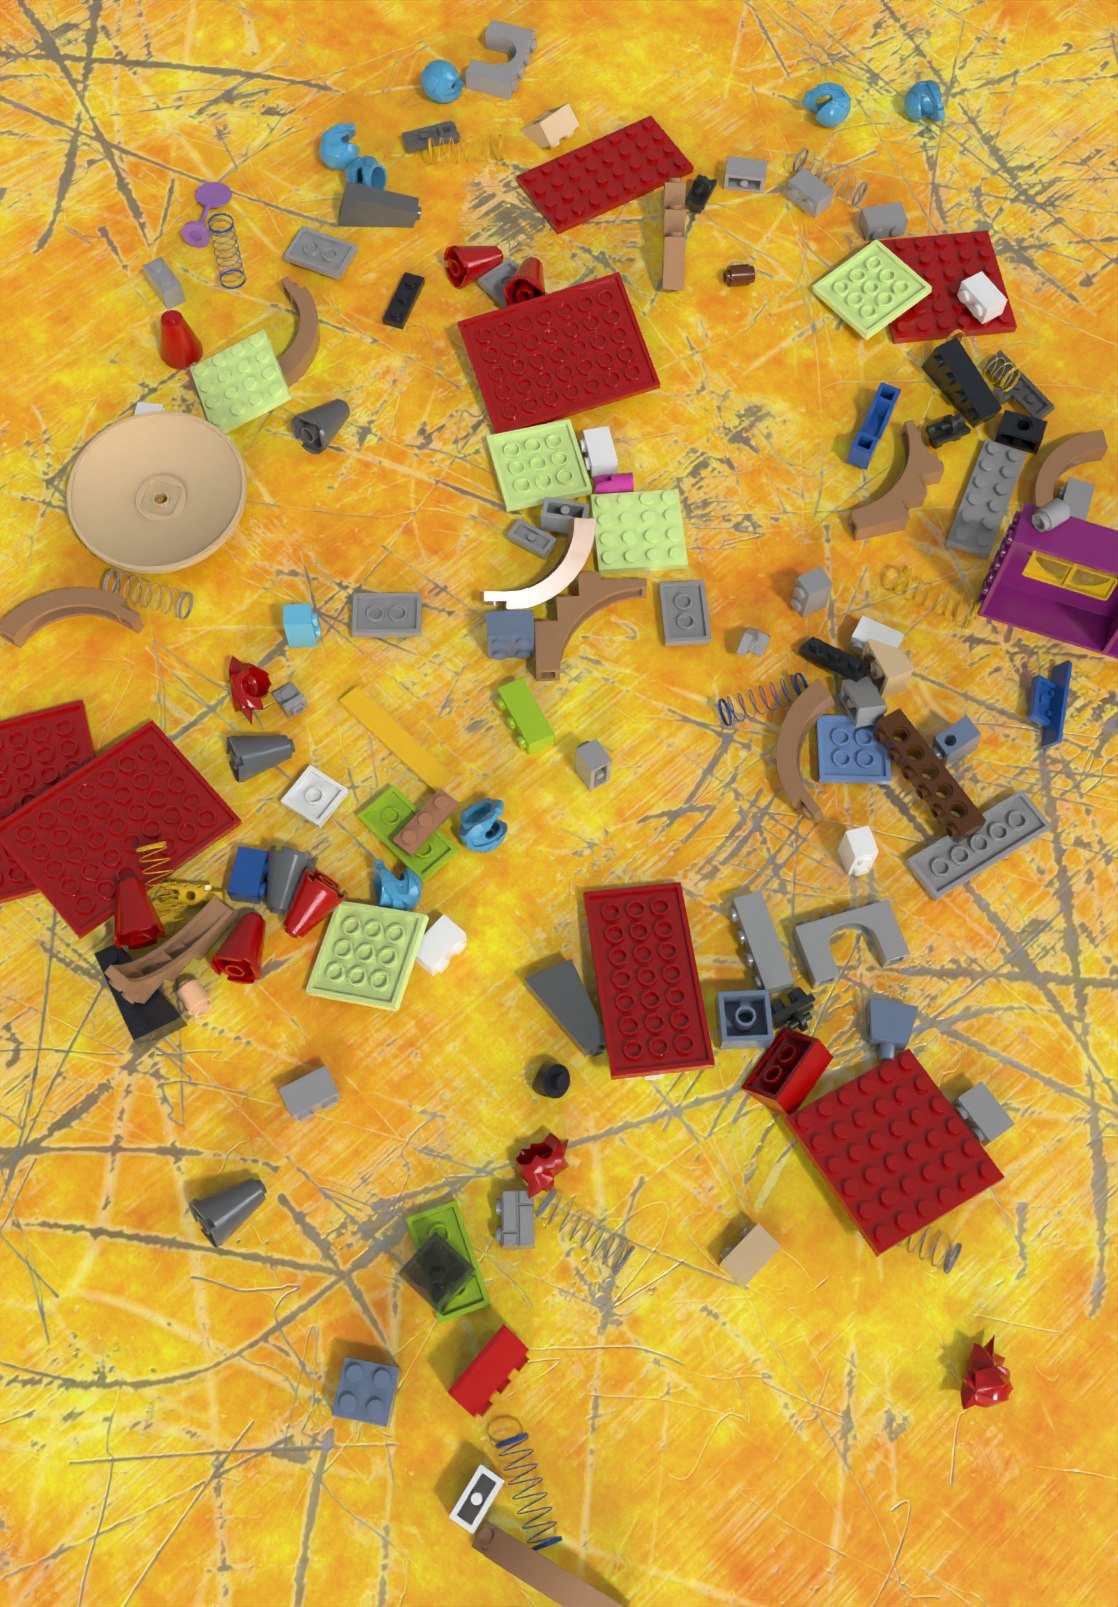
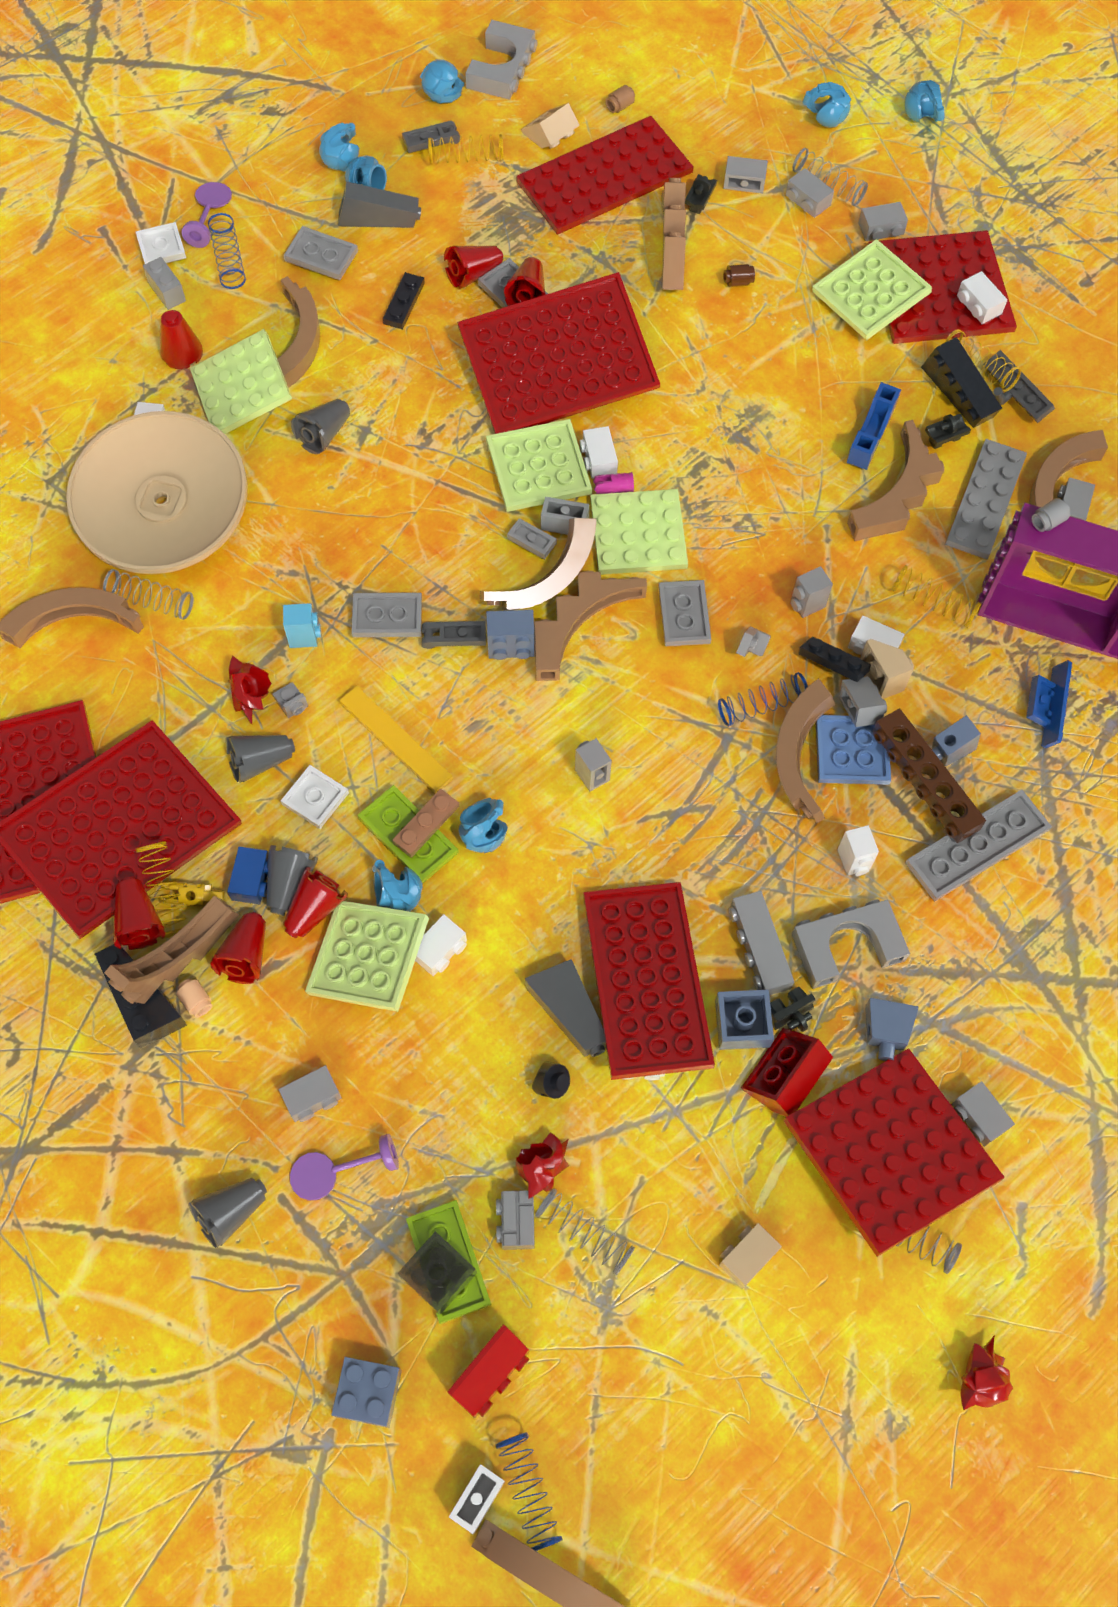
(161, 242): none -> white plate
(315, 1173): none -> medium lavender piece
(454, 634): none -> dark grey plate
(524, 716): lime brick -> none
(620, 99): none -> medium nougat brick
(1020, 431): black brick -> none

